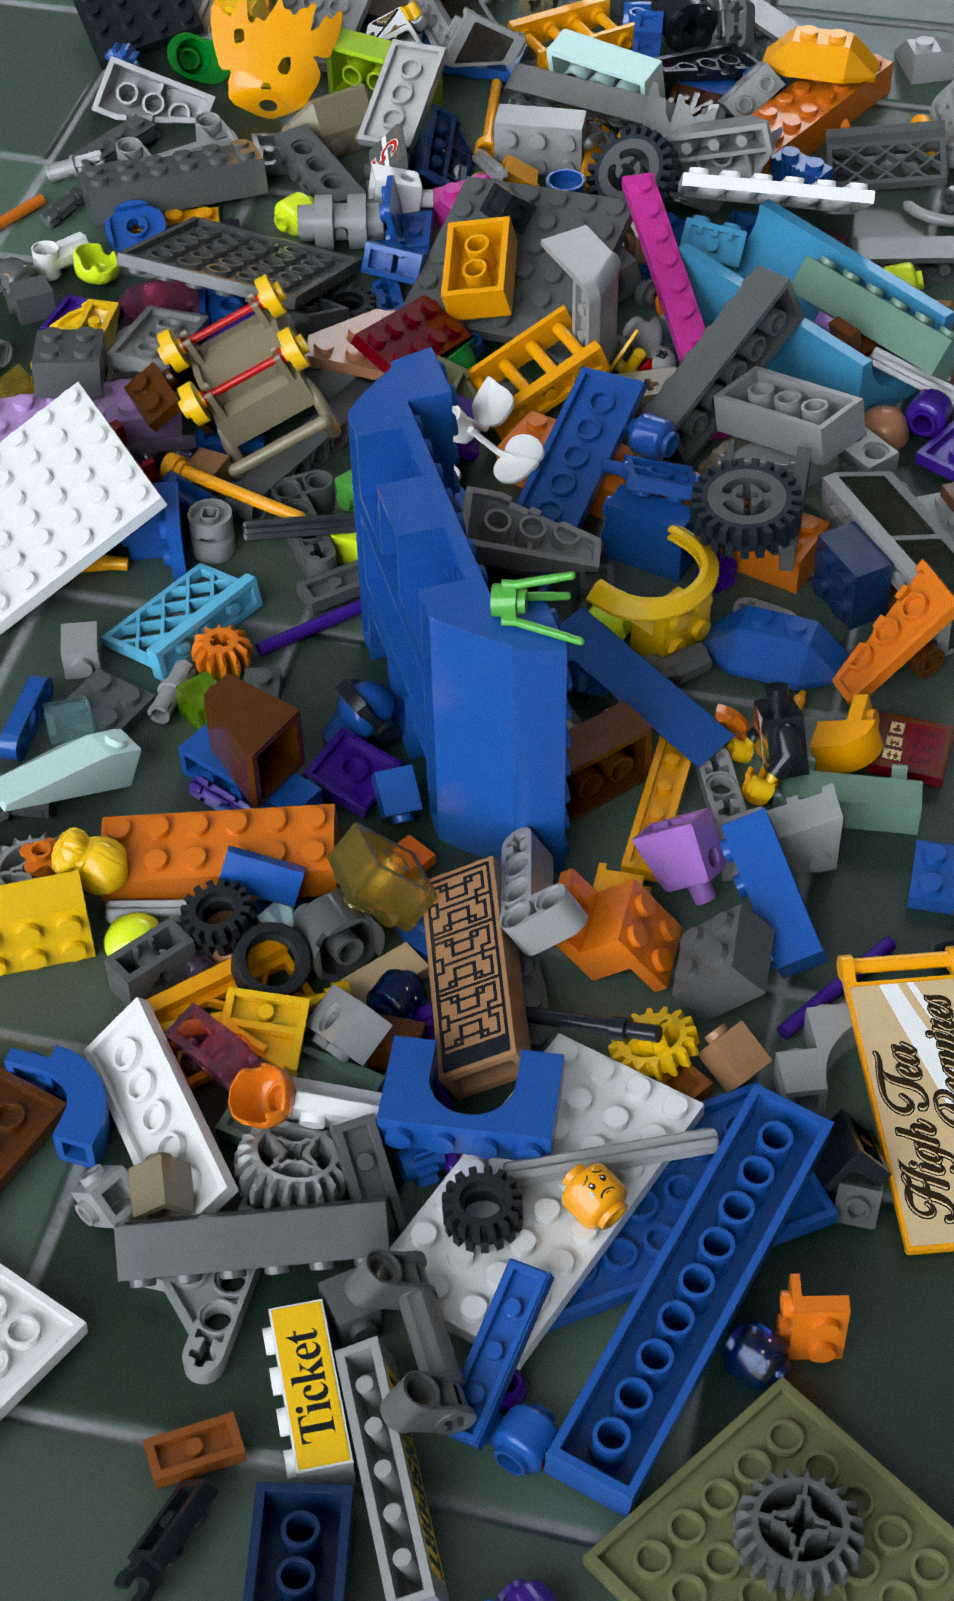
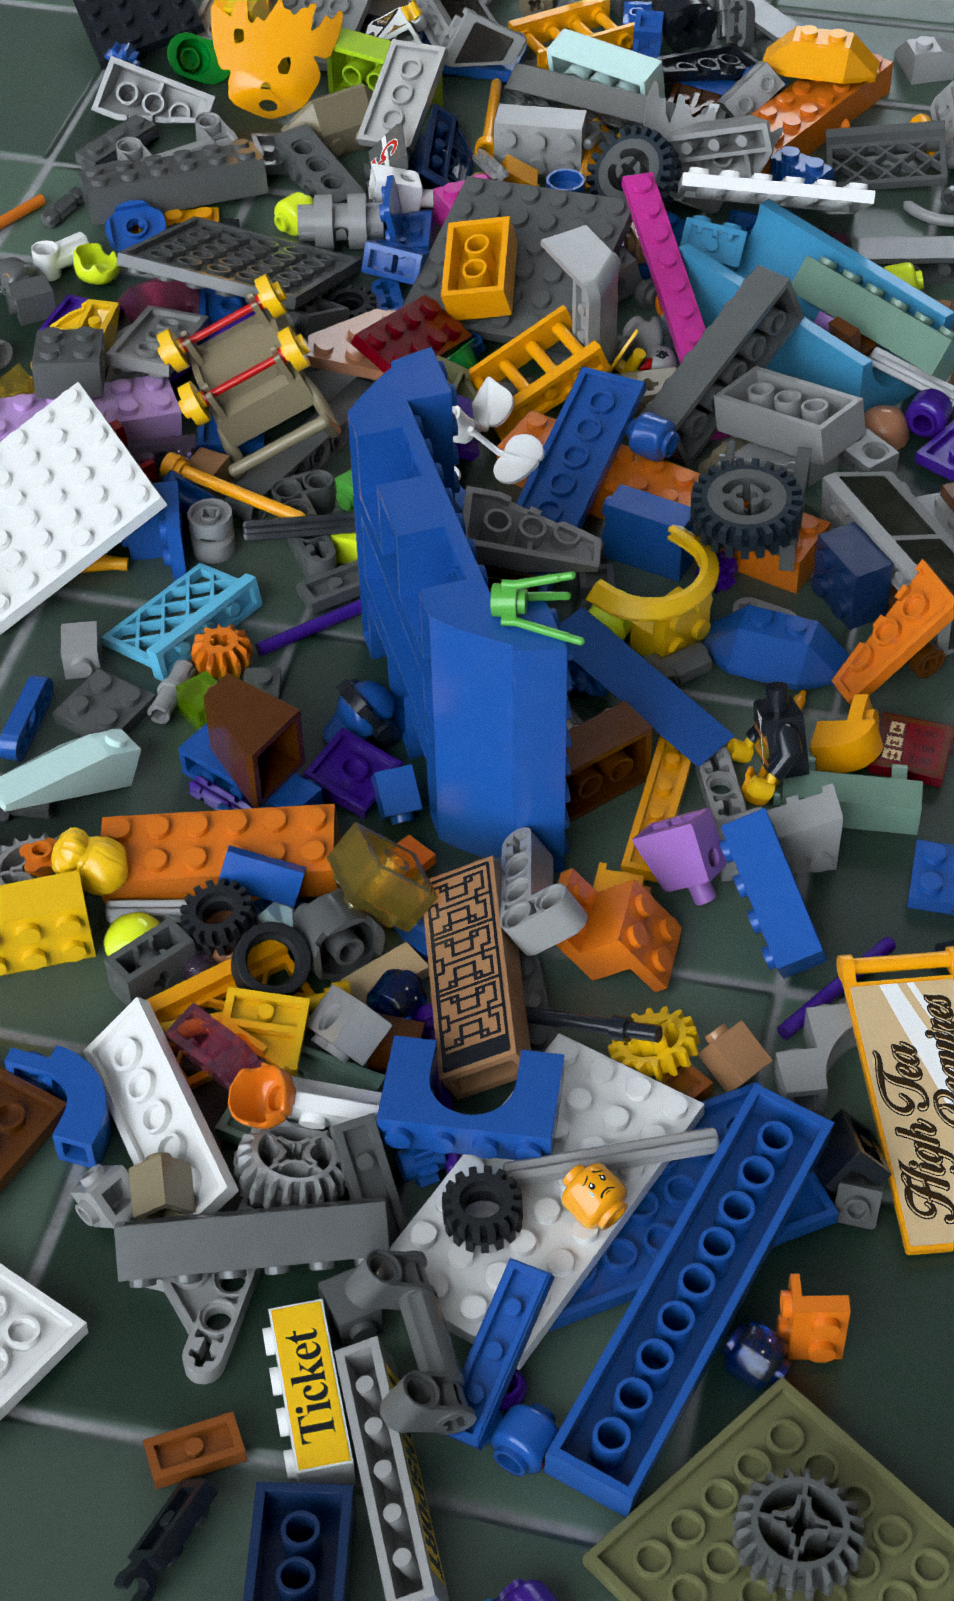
(68, 719): clear light blue panel -> none
(71, 166): light grey axle -> none
(157, 397): reddish brown bracket -> none
(504, 202): black brick -> none
(653, 476): blue plate -> none
(723, 963): dark grey brick -> none
(733, 721): orange tile -> none

